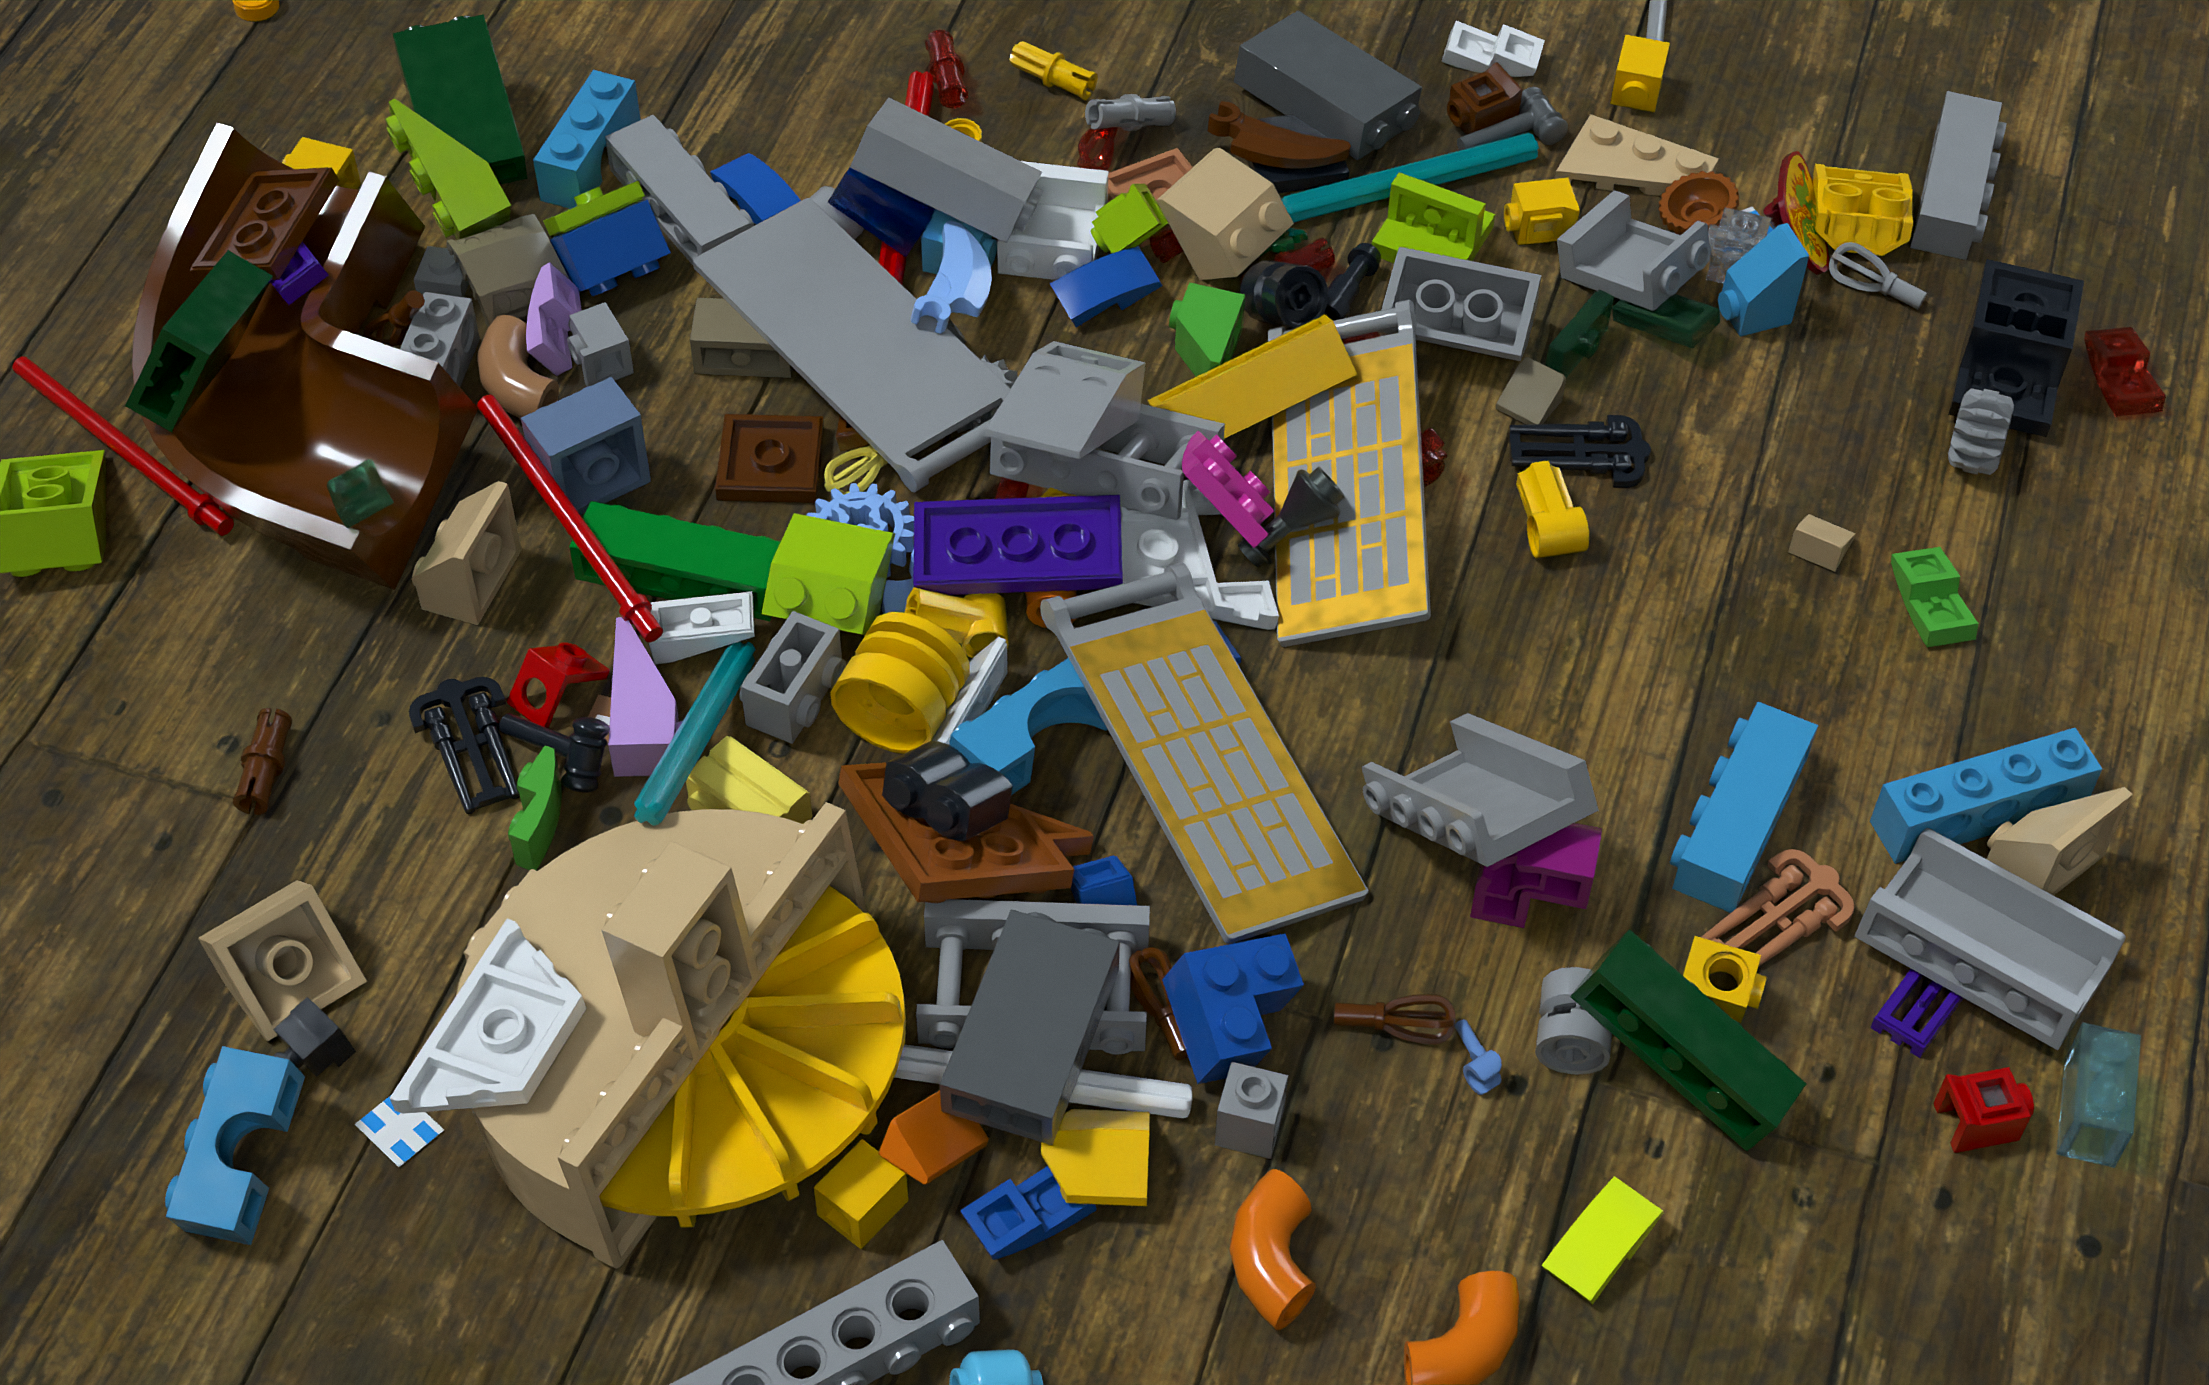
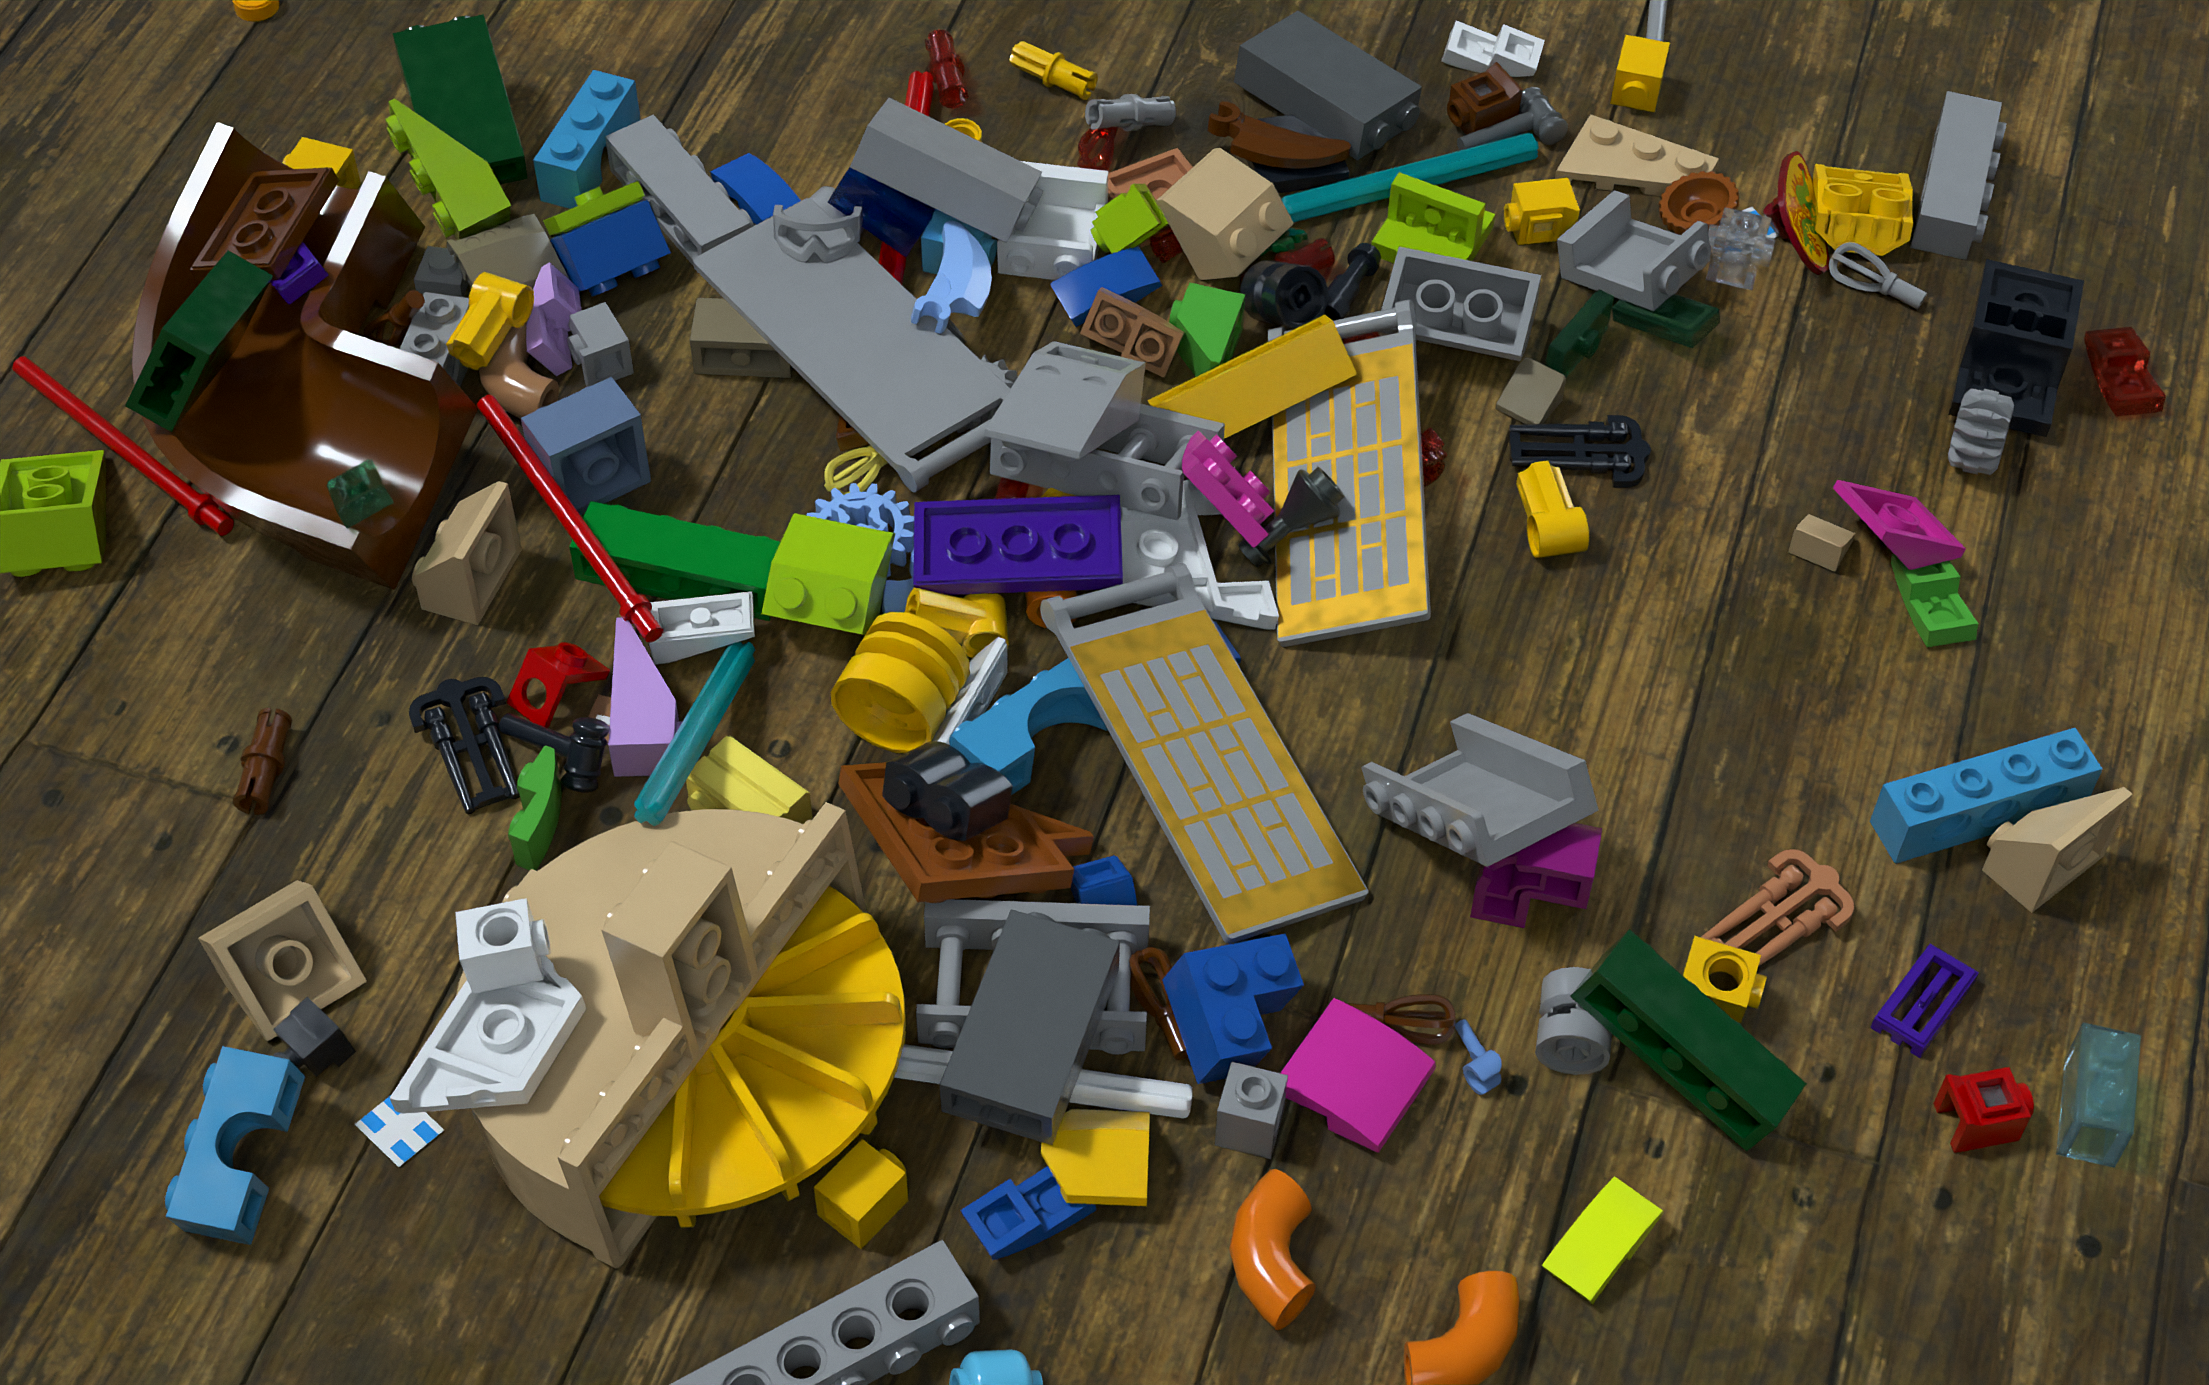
(493, 309): none -> yellow piece
(501, 945): none -> white brick
(770, 458): reddish brown tile -> none
(792, 677): light grey brick -> none
(851, 223): none -> light grey helmet
(930, 1141): orange slope -> none
(1132, 331): none -> medium nougat slope
(1357, 1074): none -> dark pink slope
(1743, 807): dark azure brick -> none
(1765, 283): dark azure slope -> none
(1902, 525): none -> dark pink slope
(1991, 937): light grey panel -> none

